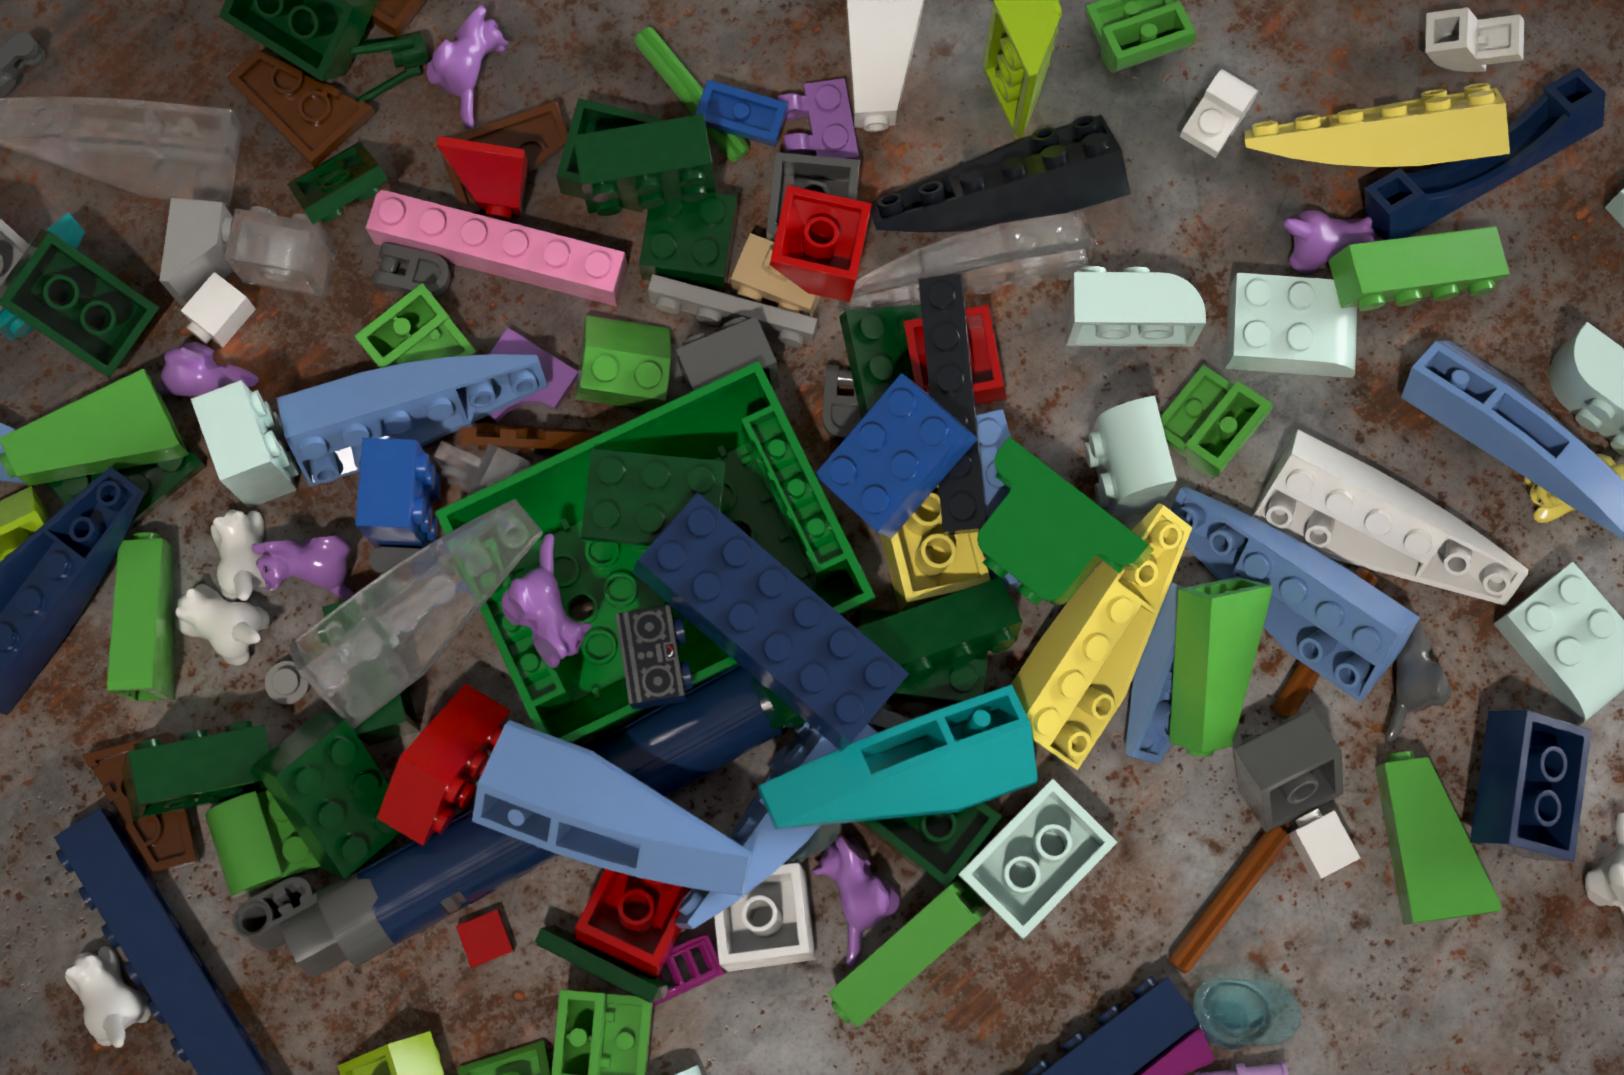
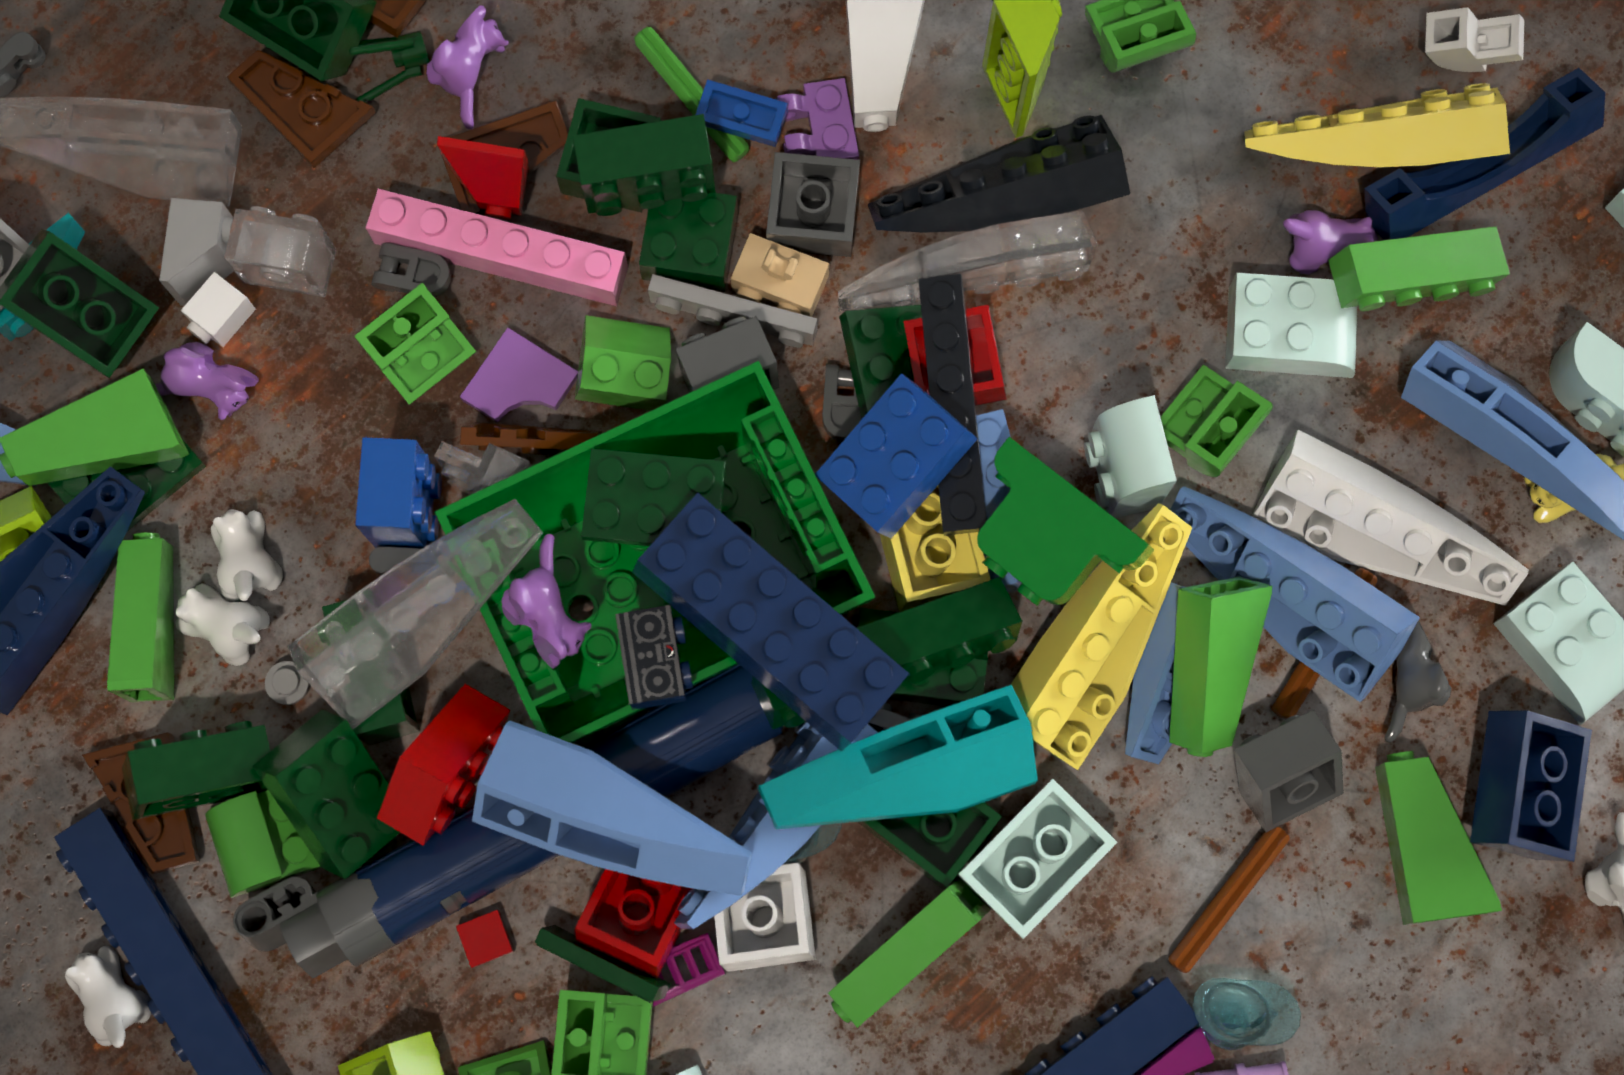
(246, 443): light aqua brick -> none
(315, 561): medium lavender animal -> none
(338, 182): dark green plate -> none
(399, 402): medium blue wedge -> none
(820, 242): red slope -> none
(863, 895): medium lavender animal -> none
(1132, 309): light aqua brick -> none
(1219, 113): white brick -> none
(1322, 844): white brick -> none

